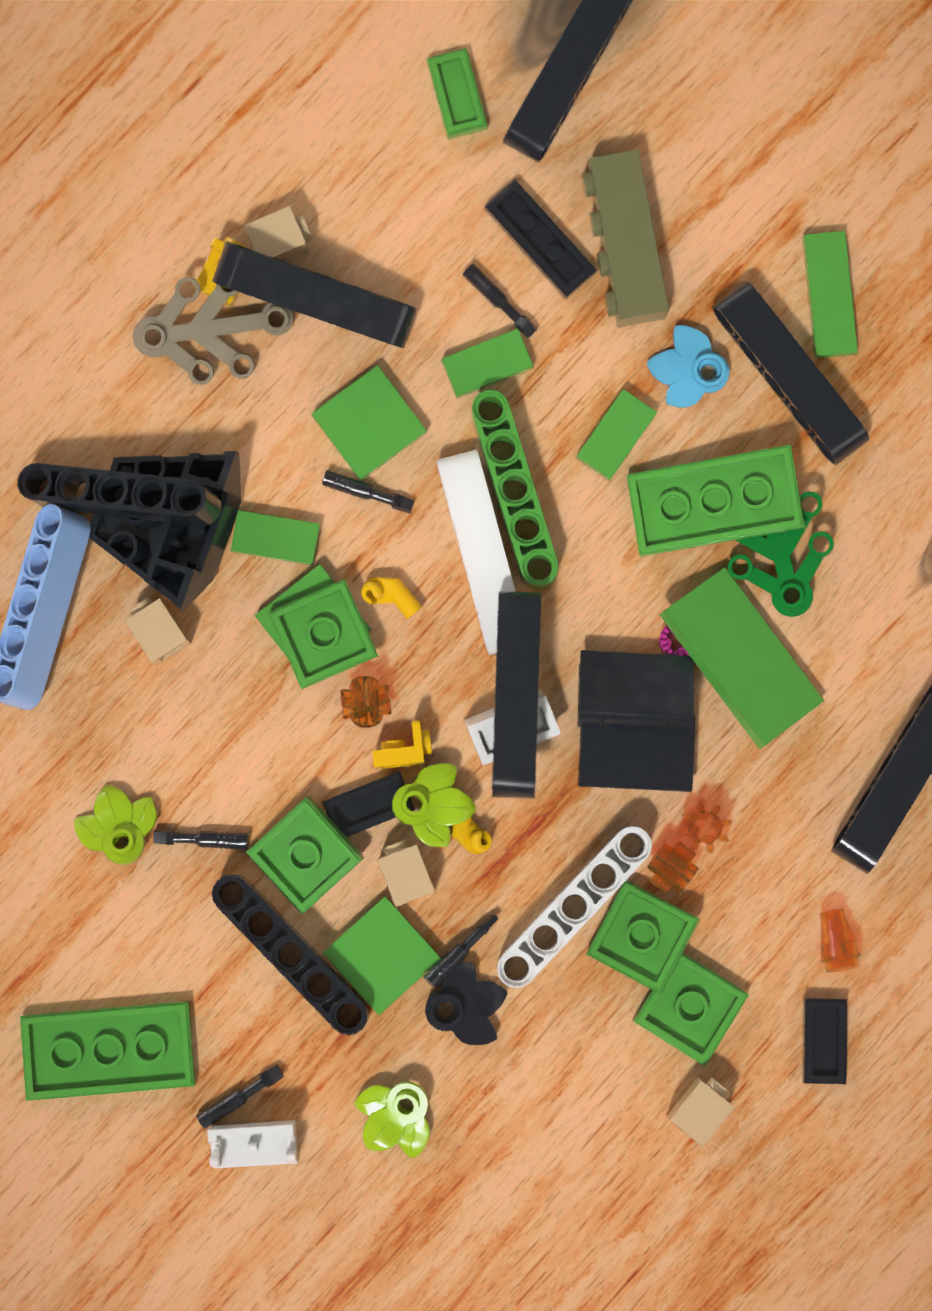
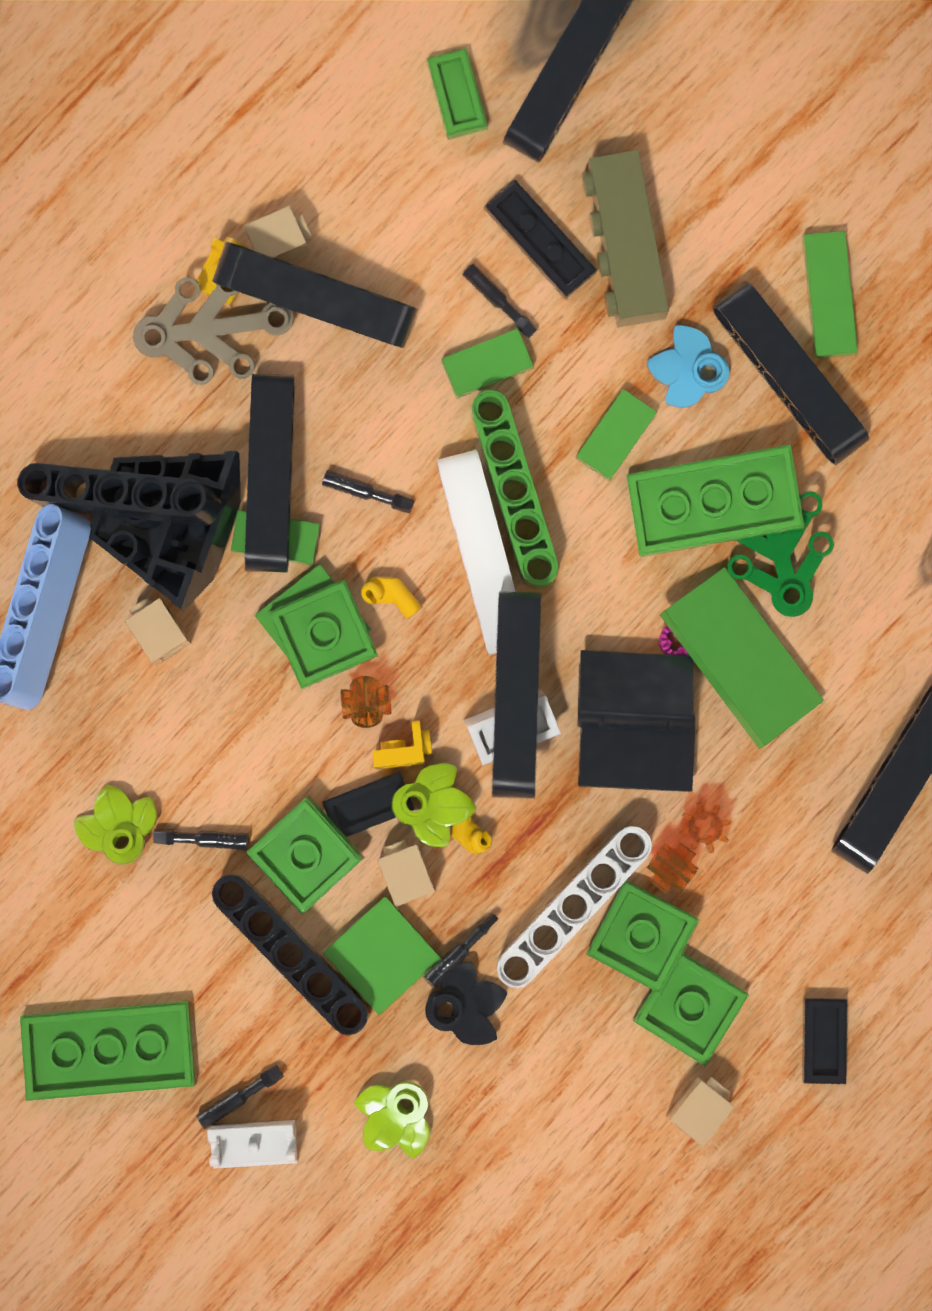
(269, 473): none -> black beam
(369, 423): bright green tile -> none
(837, 942): clear orange cone -> none

